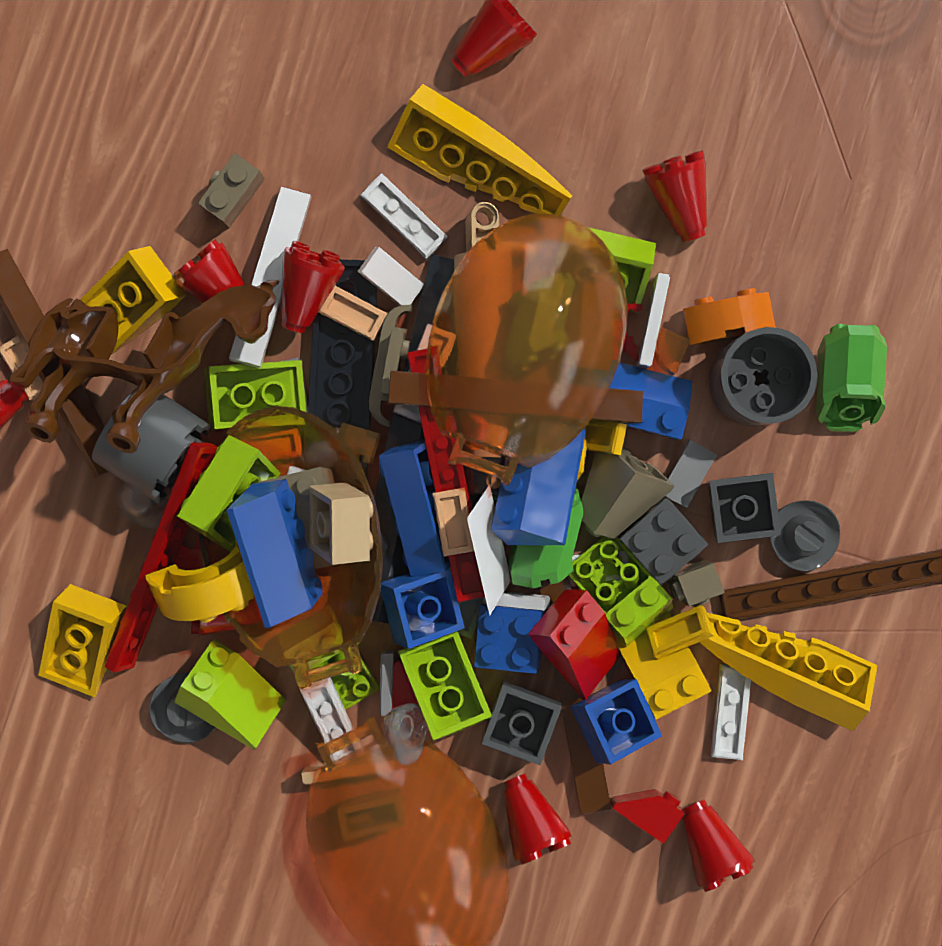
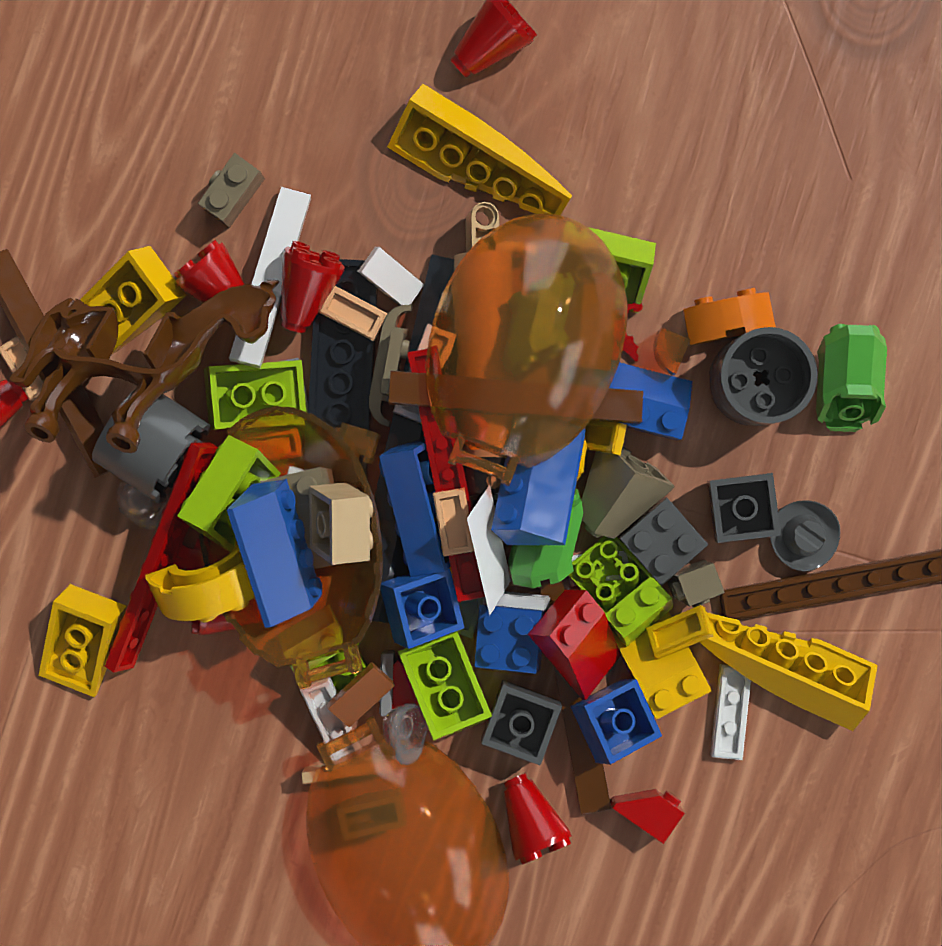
(173, 719): dark grey hat -> none
(230, 695): lime slope -> none
(360, 694): none -> dark orange tile
(404, 216): white tile -> none
(653, 320): white tile -> none
(681, 193): red cone -> none
(689, 472): light grey tile -> none
(714, 847): red cone -> none

